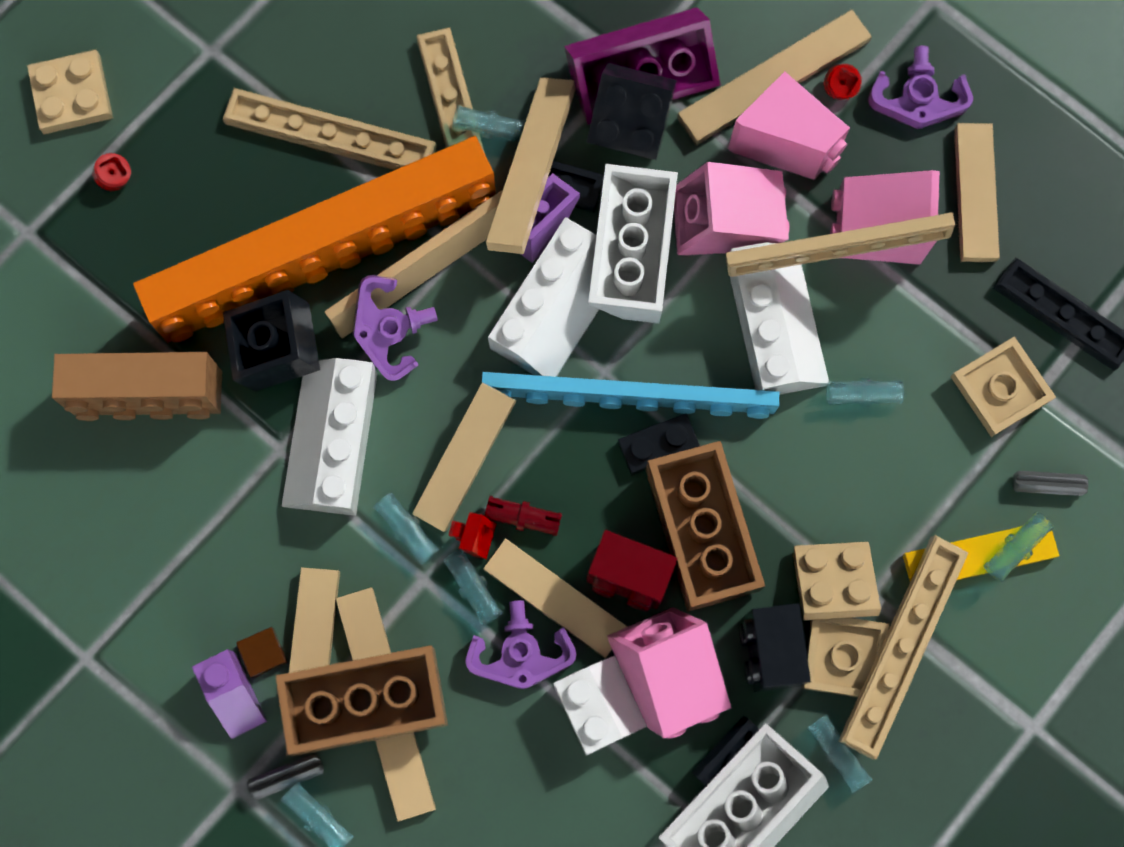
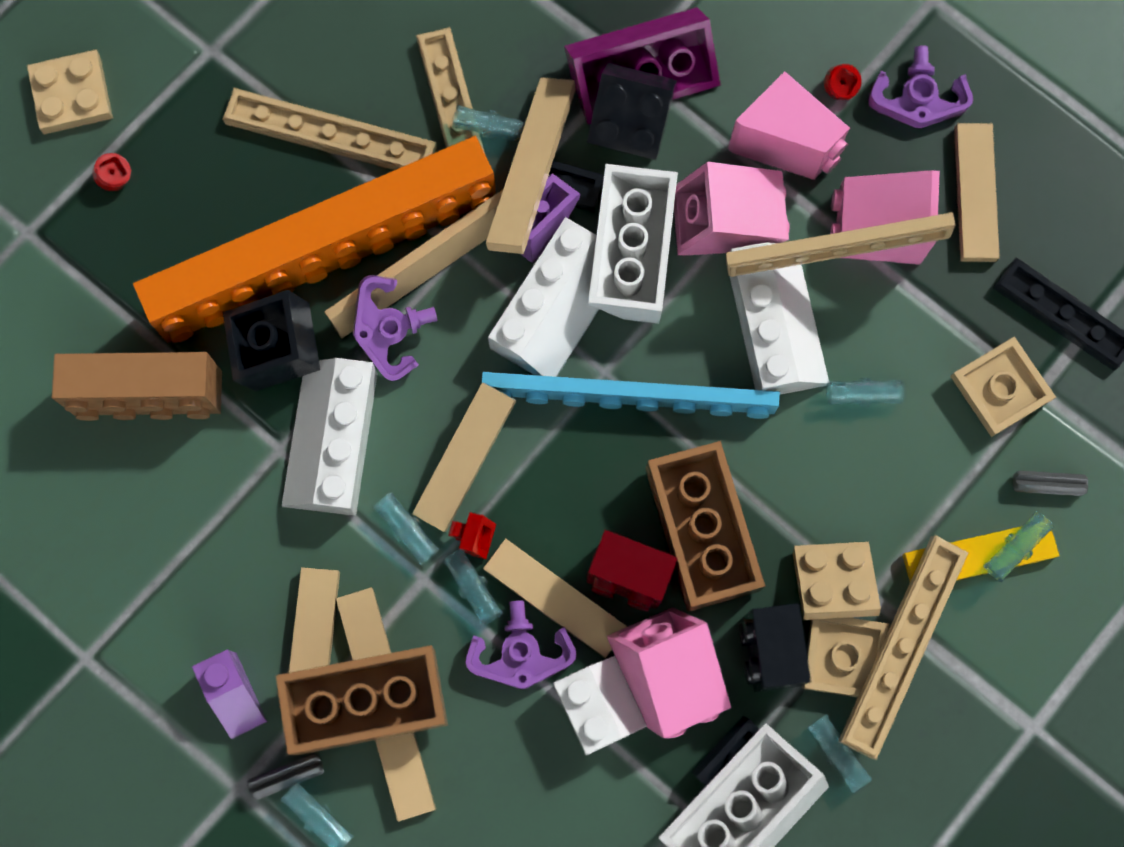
(261, 652): reddish brown tile -> none
(523, 515): dark red pin -> none
(657, 441): black plate -> none
(799, 61): tan tile -> none

